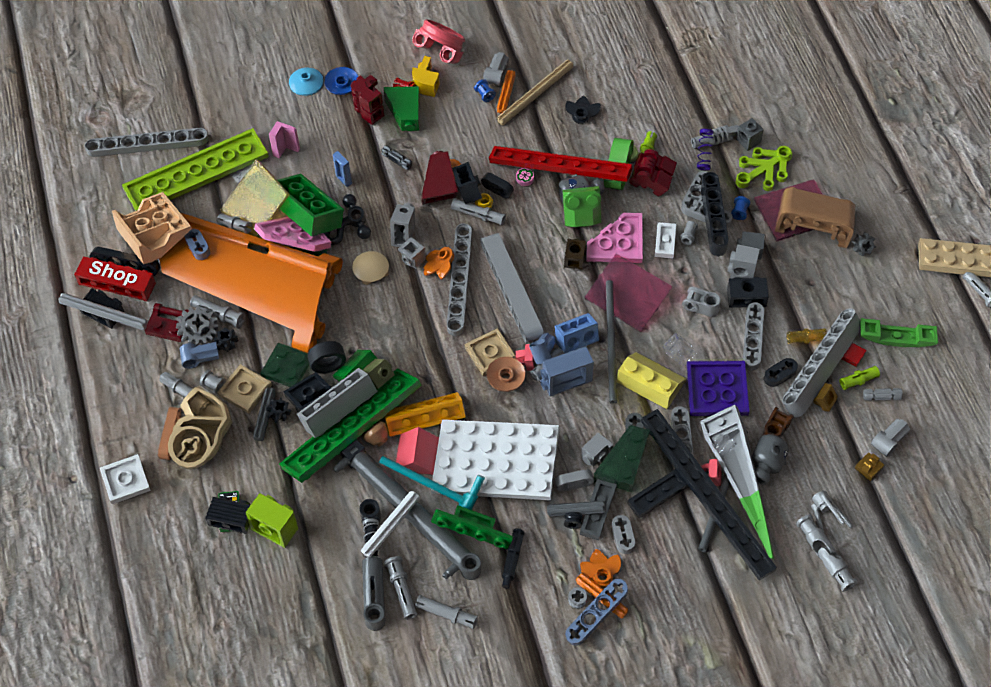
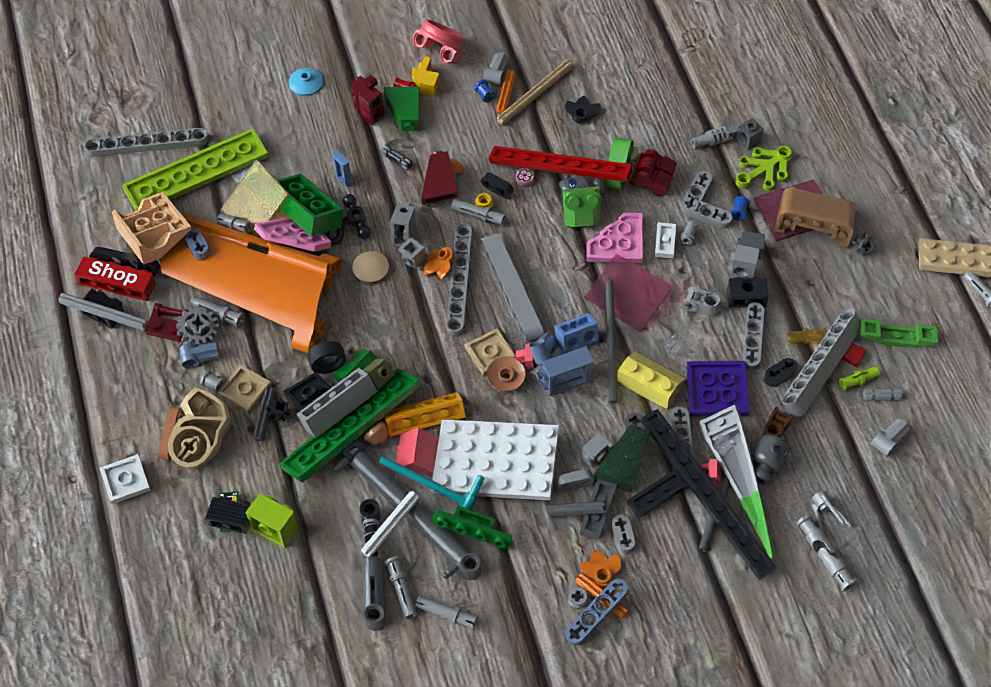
(175, 384): light grey axle -> none
(226, 339): black gear -> none
(283, 137): bright pink panel -> none
(286, 365): clear green plate -> none
(339, 80): blue dish -> none
(467, 183): black brick -> none
(512, 557): black piece -> none
(571, 259): dark brown brick -> none
(573, 520): black bush -> none
(648, 142): lime pin -> none
(704, 166): dark purple piece -> none
(714, 214): black beam -> none
(826, 397): pearl gold tile -> none
(869, 466): pearl gold tile -> none

